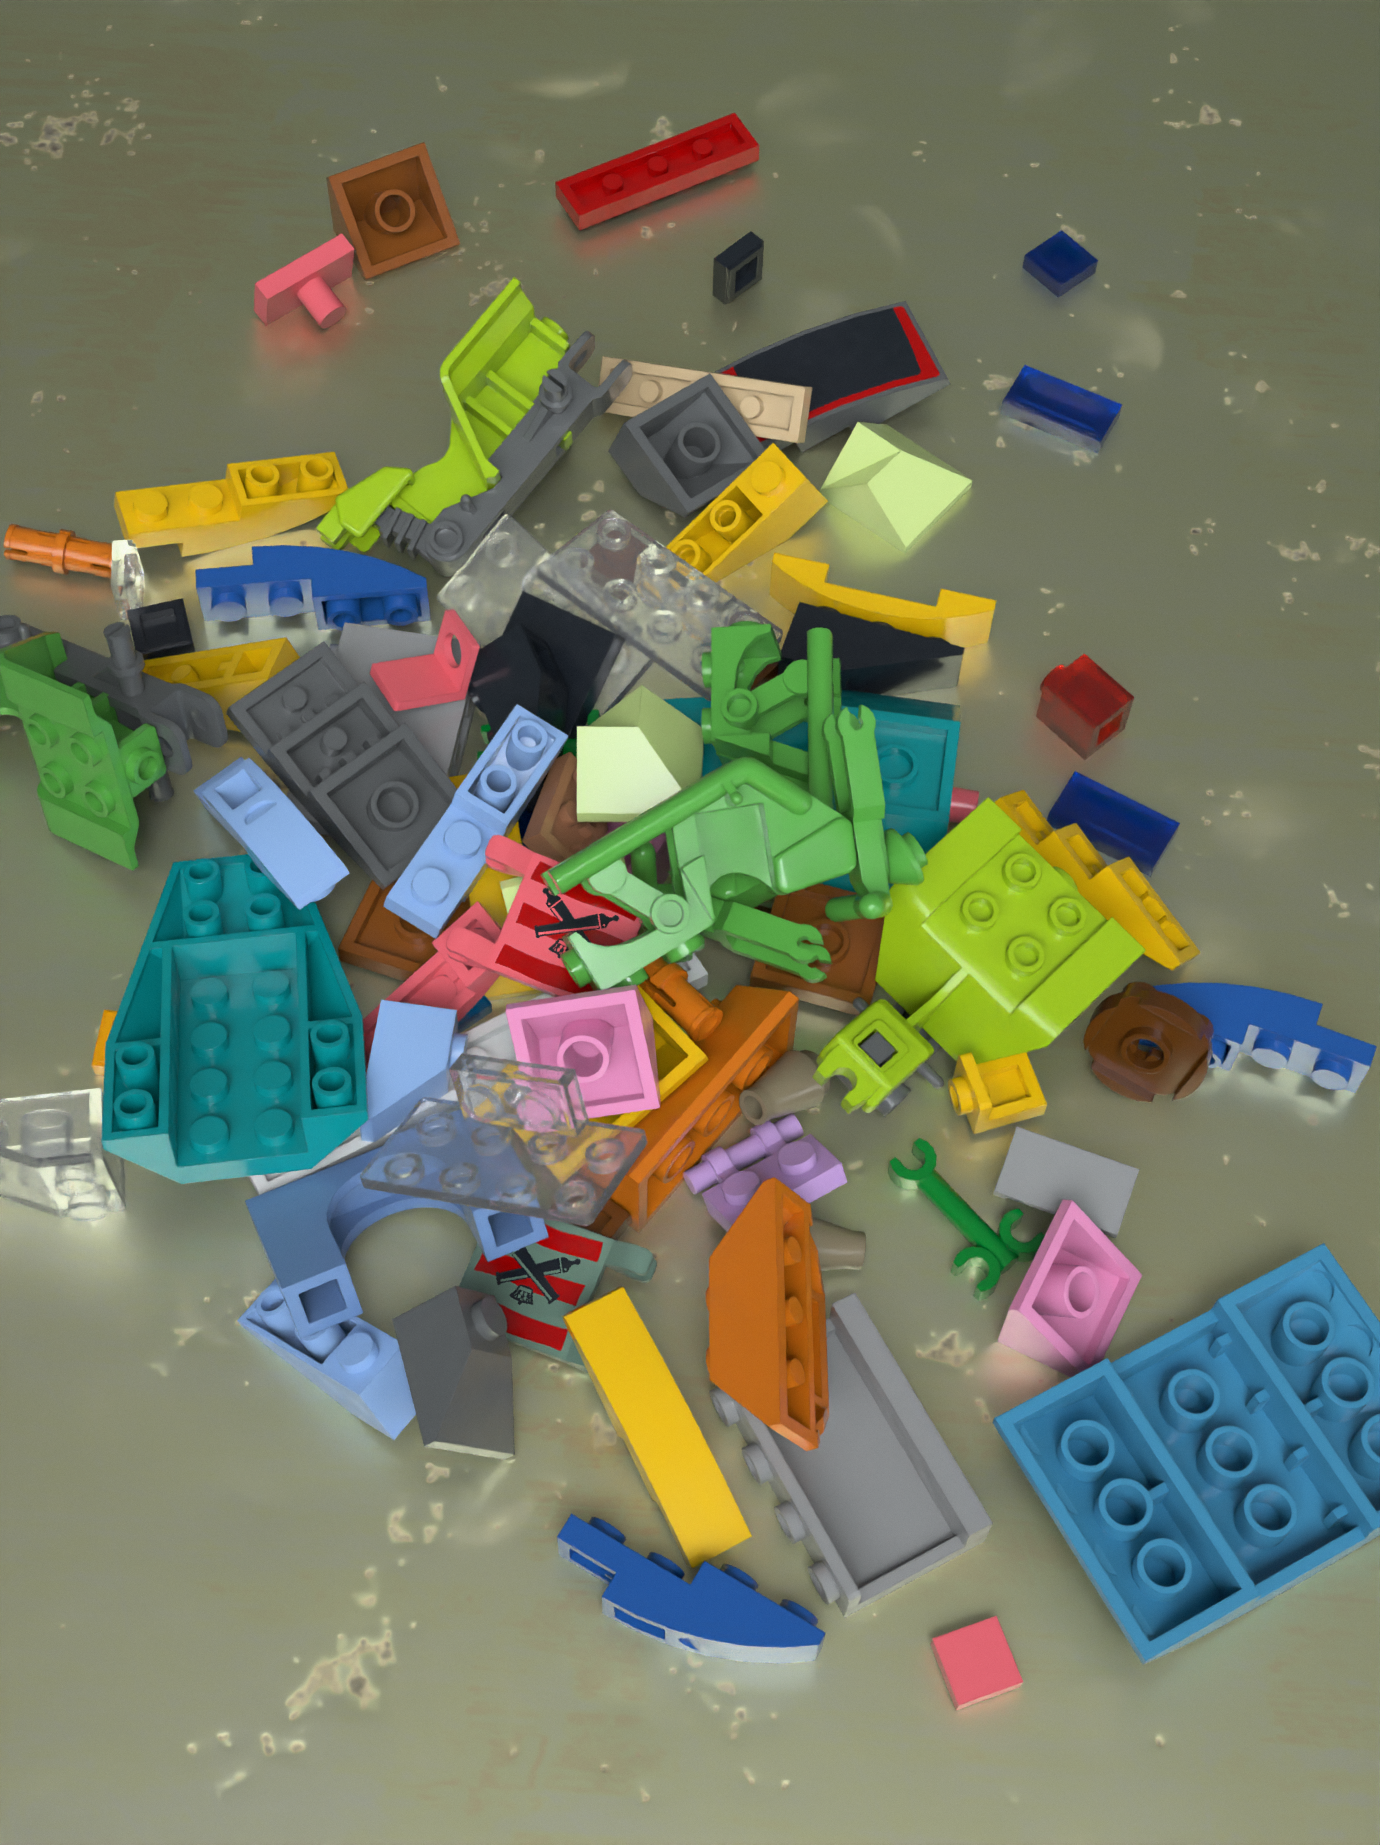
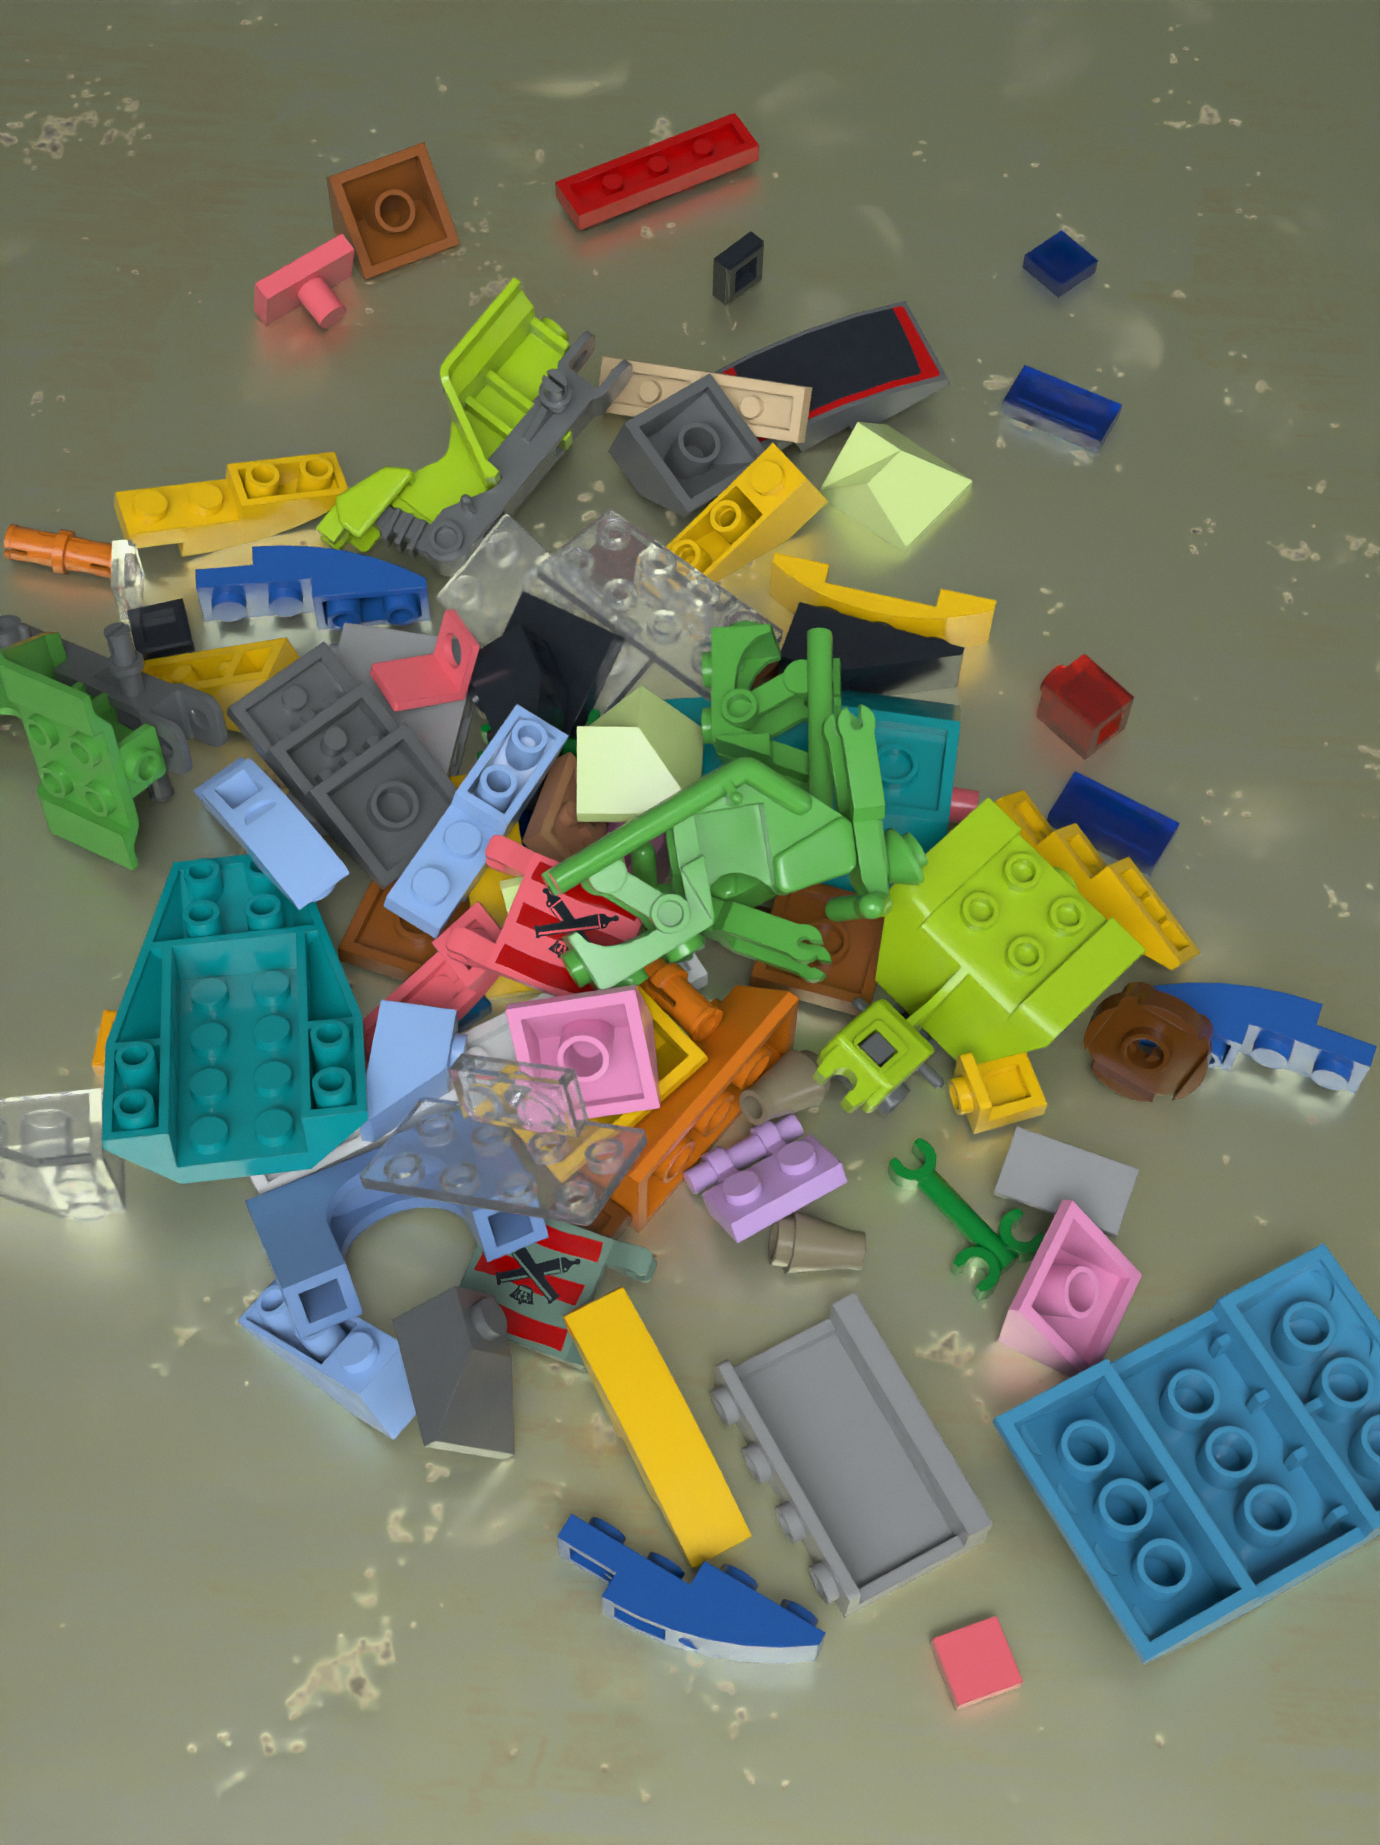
(771, 1316): orange wedge -> none

